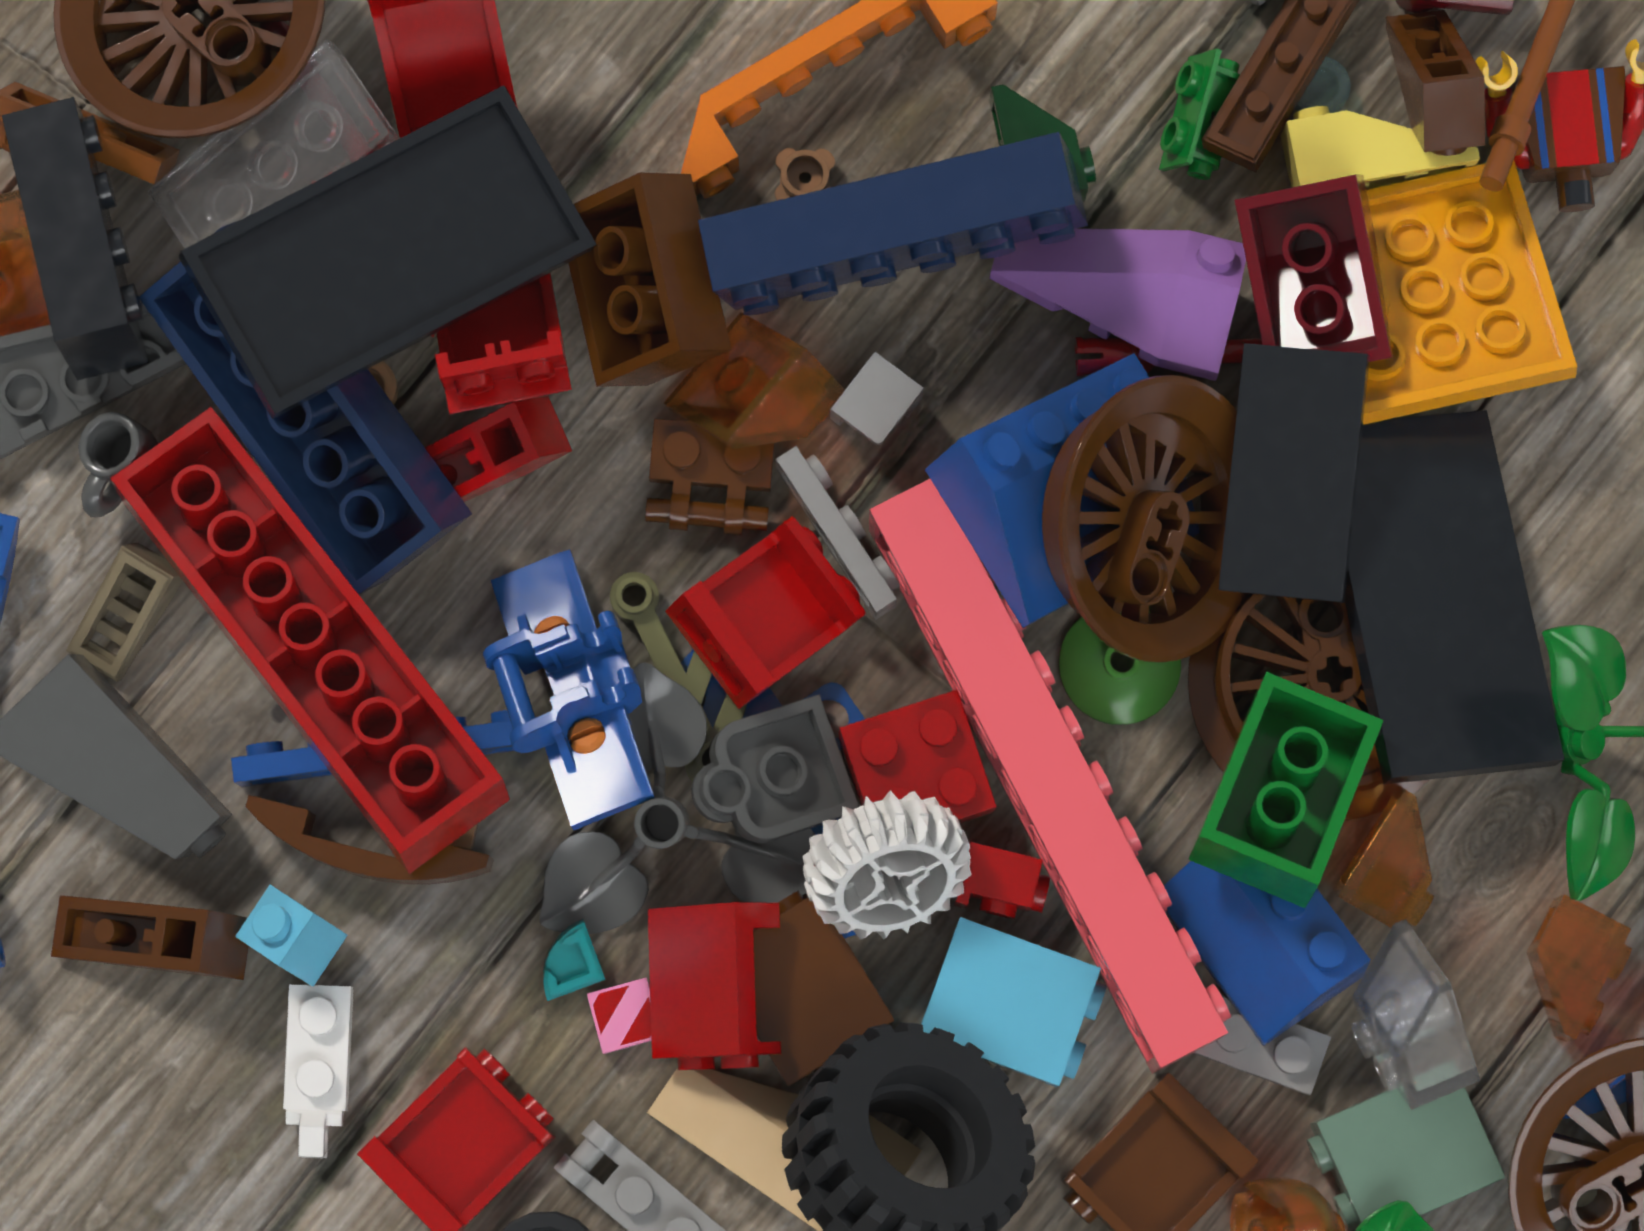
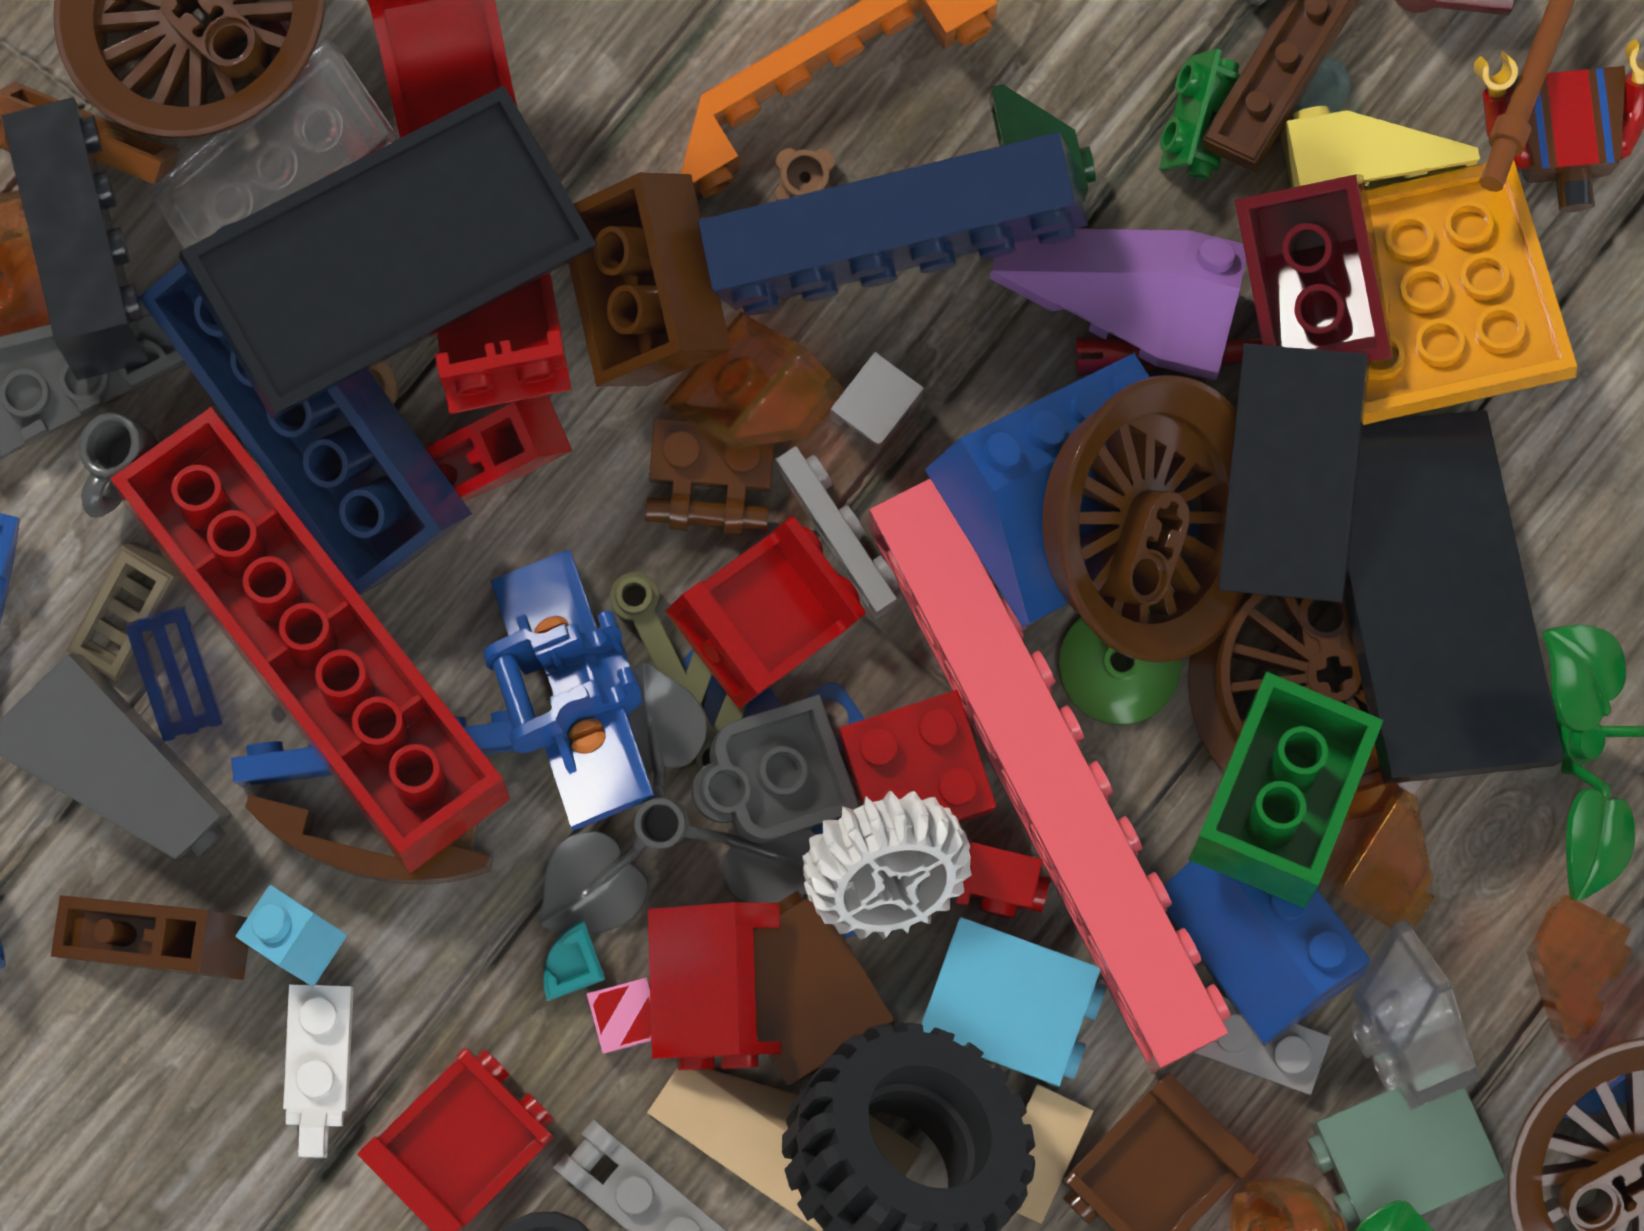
(190, 722): none -> clear blue tile
(1057, 1132): none -> tan tile
(1438, 82): reddish brown slope -> none

